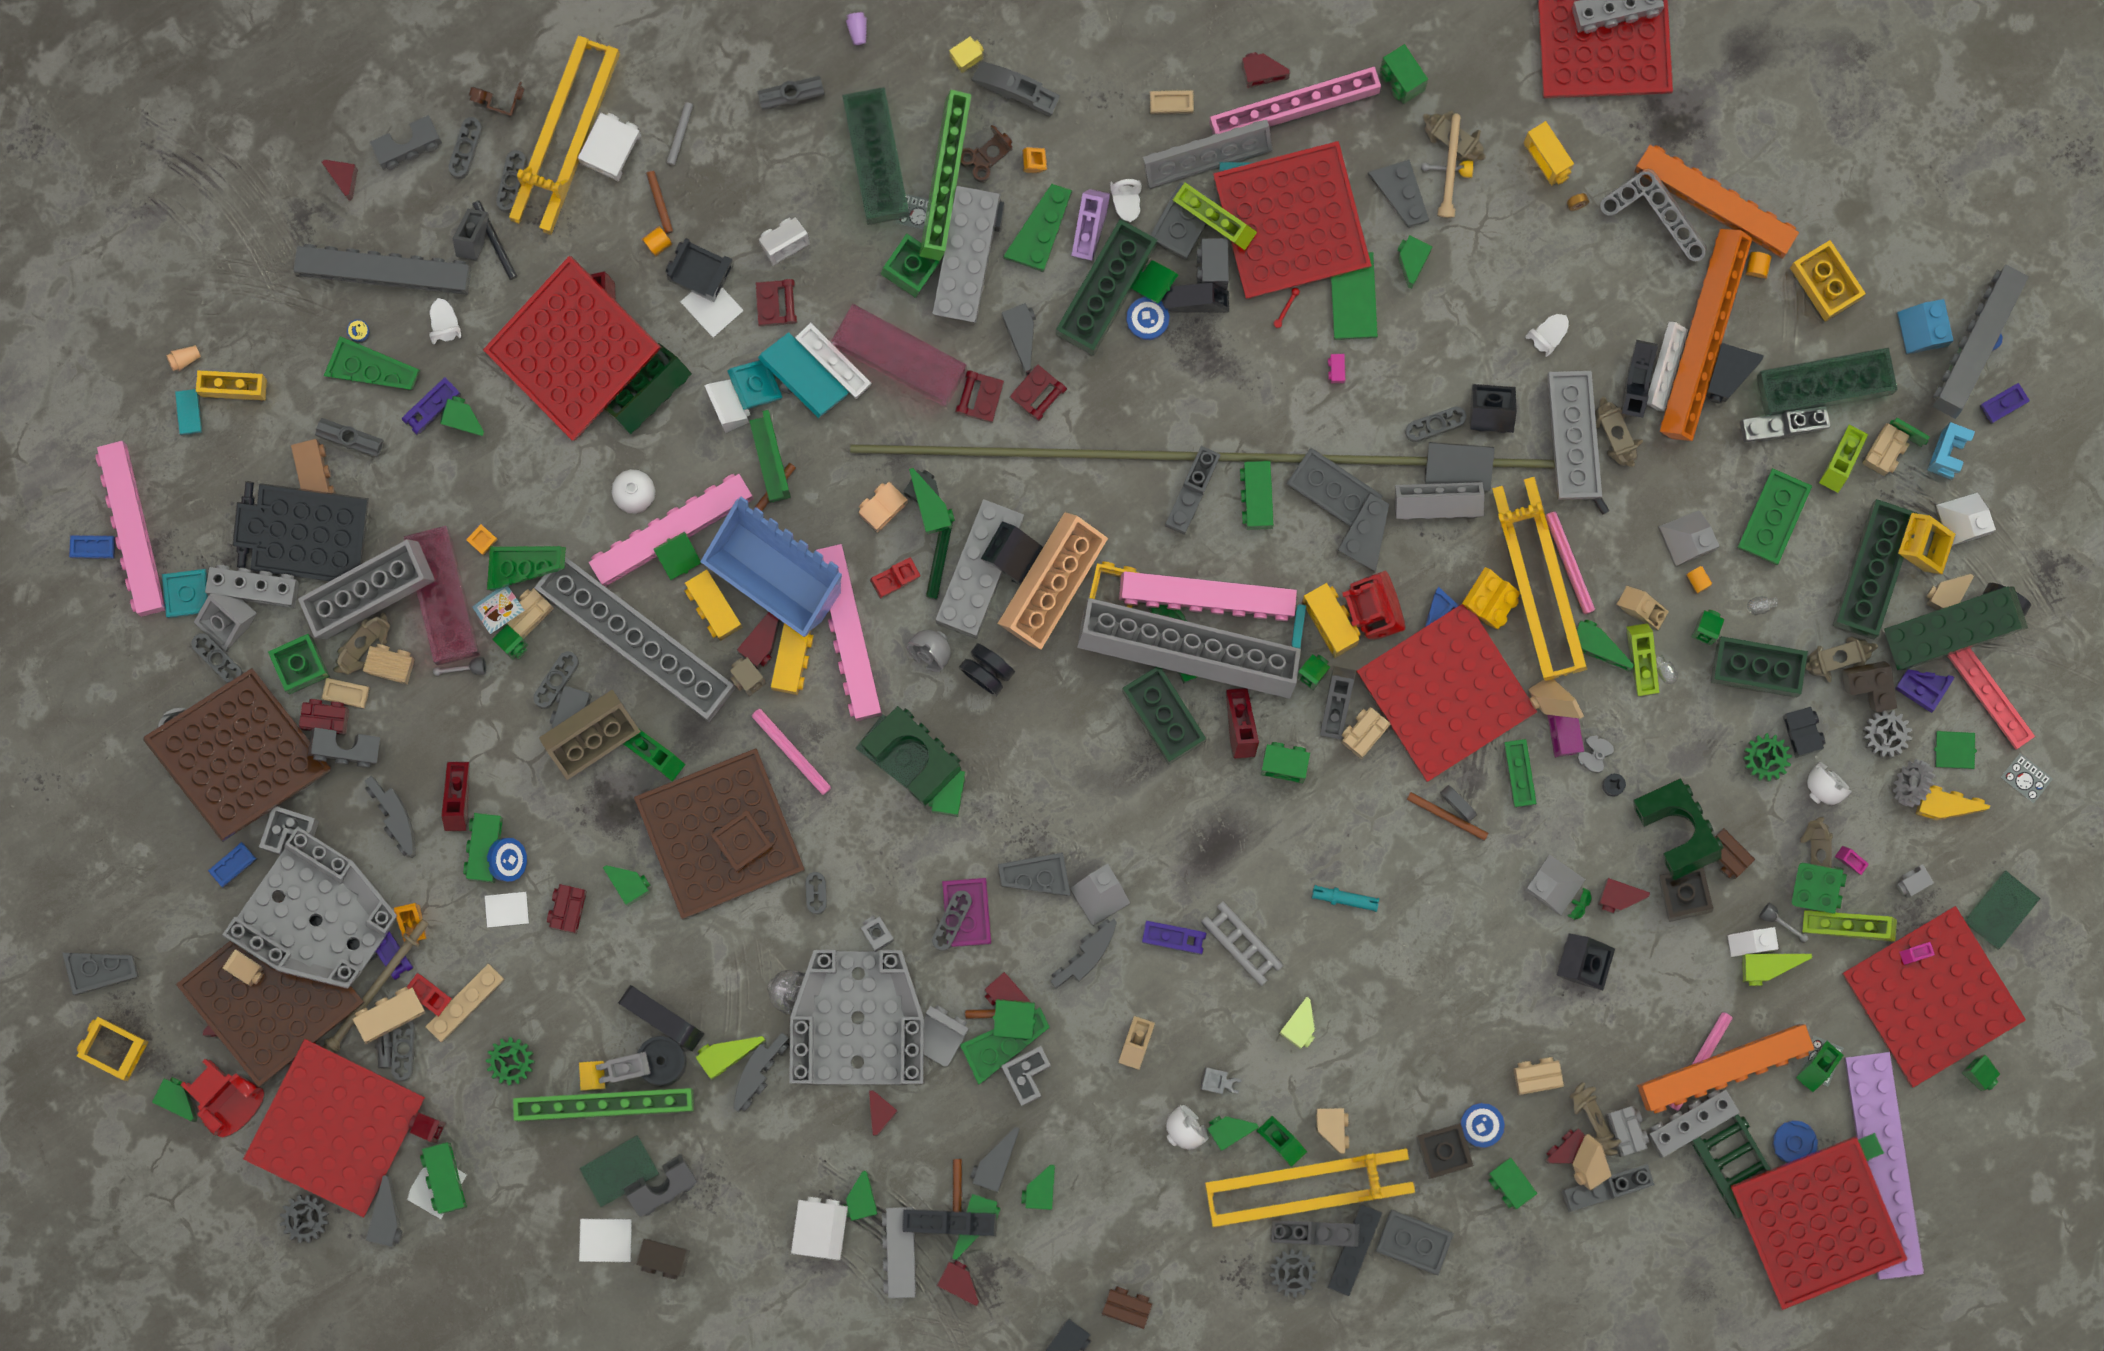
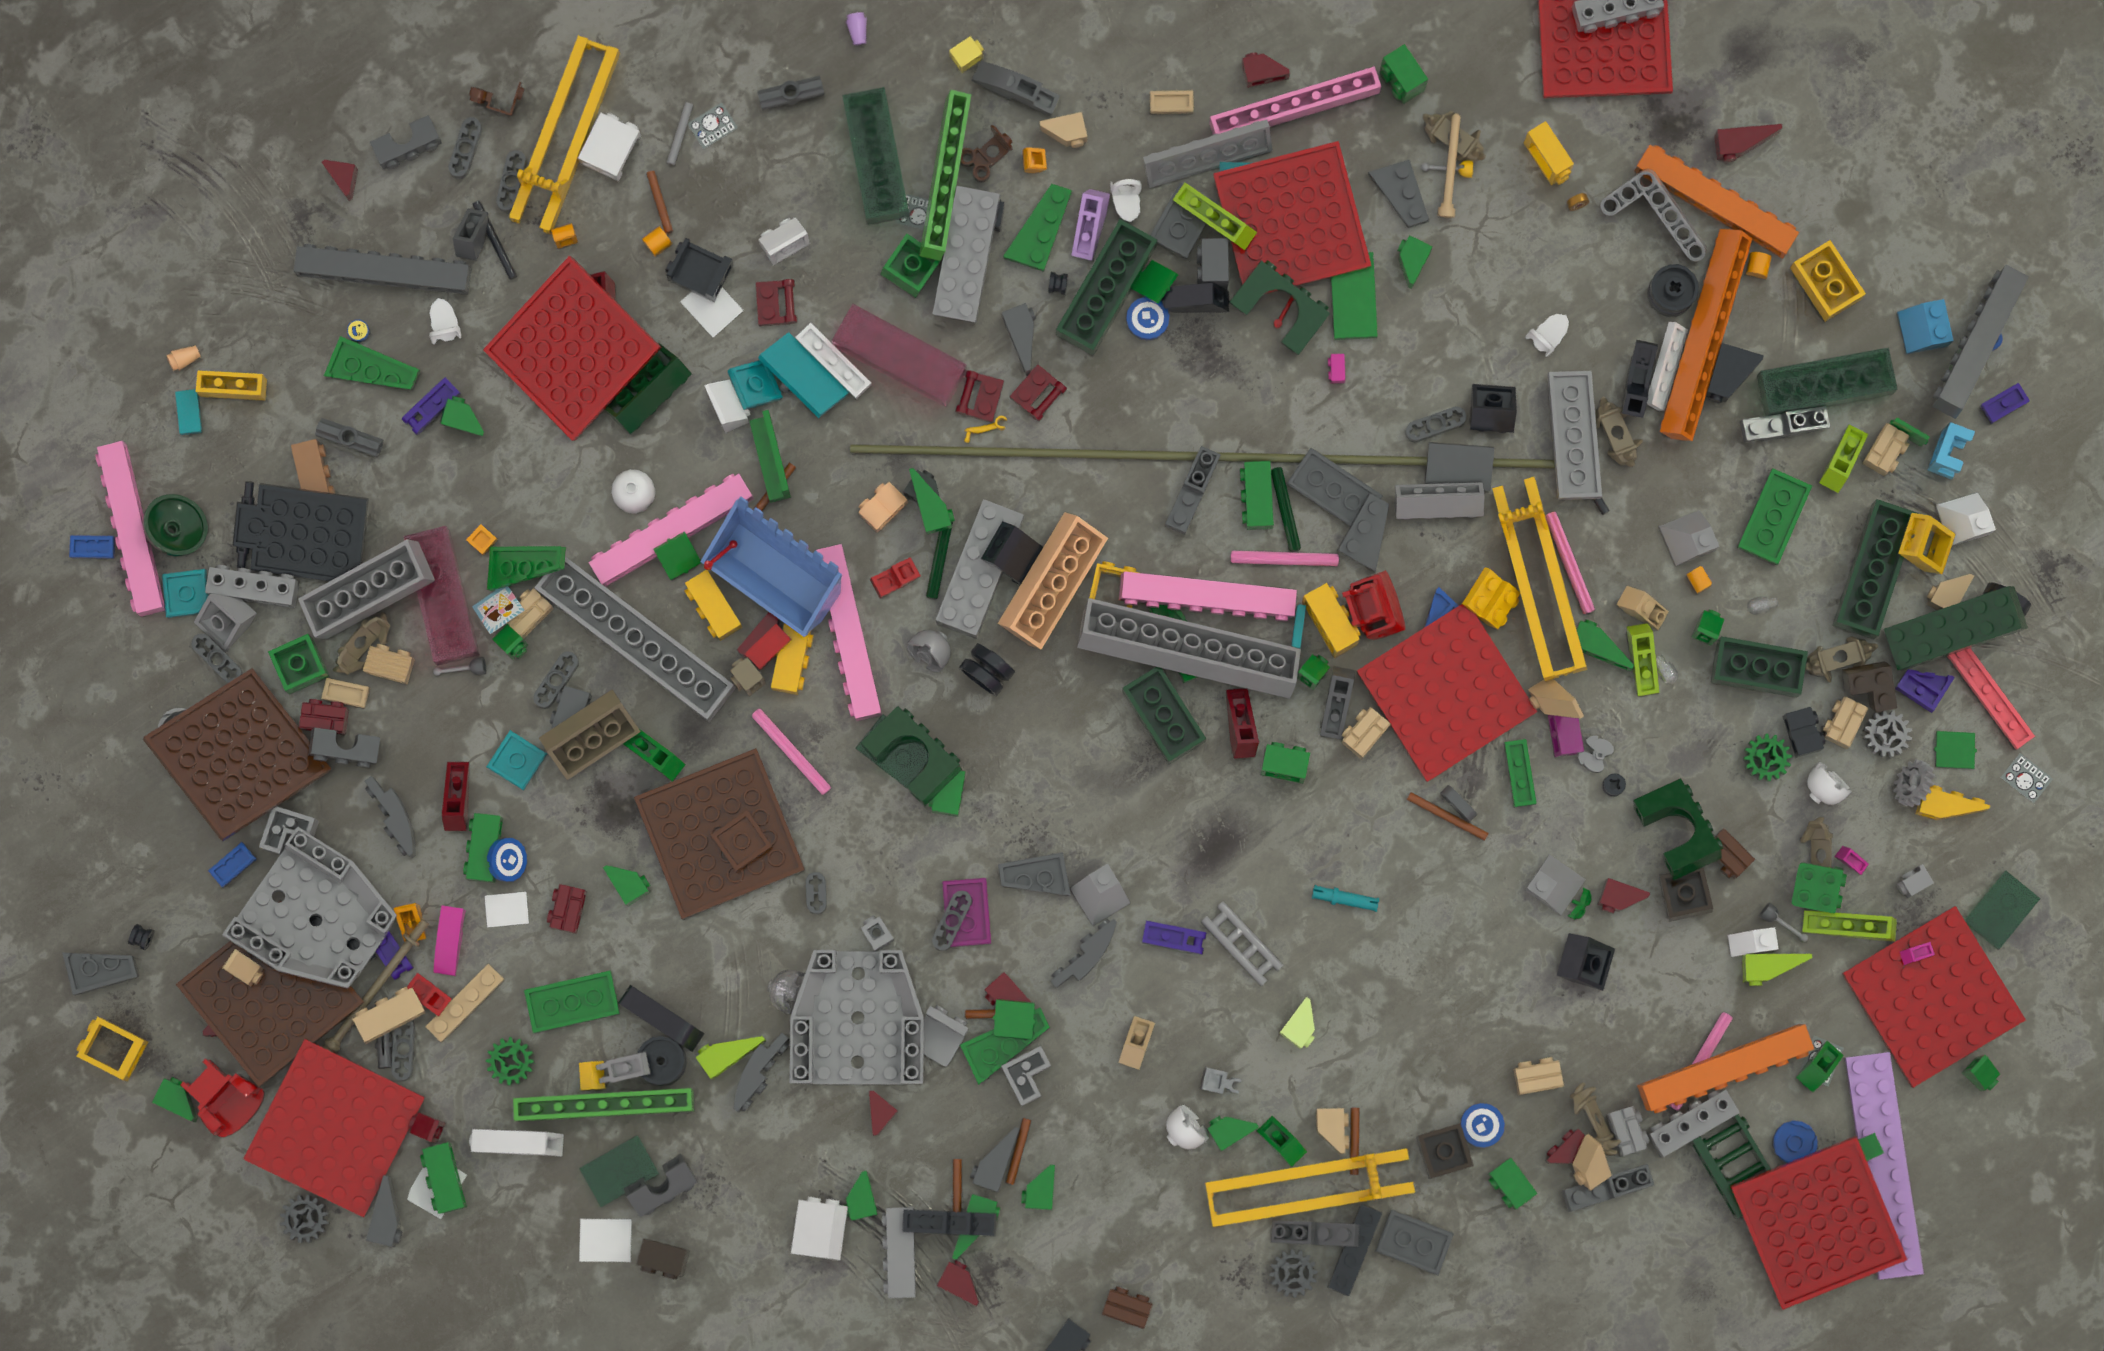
(140, 937): none -> black wheel
(182, 517): none -> dark green dish
(448, 940): none -> dark pink slope
(516, 760): none -> teal tile
(516, 1142): none -> white slope
(564, 236): none -> light orange brick
(572, 1002): none -> green plate
(708, 564): none -> red hinge
(712, 125): none -> sticker
(768, 646): none -> red tile
(980, 429): none -> yellow piece
(1017, 1154): none -> dark orange bar
(1058, 283): none -> black wheel
(1066, 129): none -> tan slope
(1284, 558): none -> bright pink axle
(1285, 509): none -> dark green axle
(1310, 313): none -> dark green arch
(1354, 1137): none -> dark orange bar
(1684, 294): none -> black wheel
(1736, 142): none -> dark red slope
(1845, 722): none -> tan brick

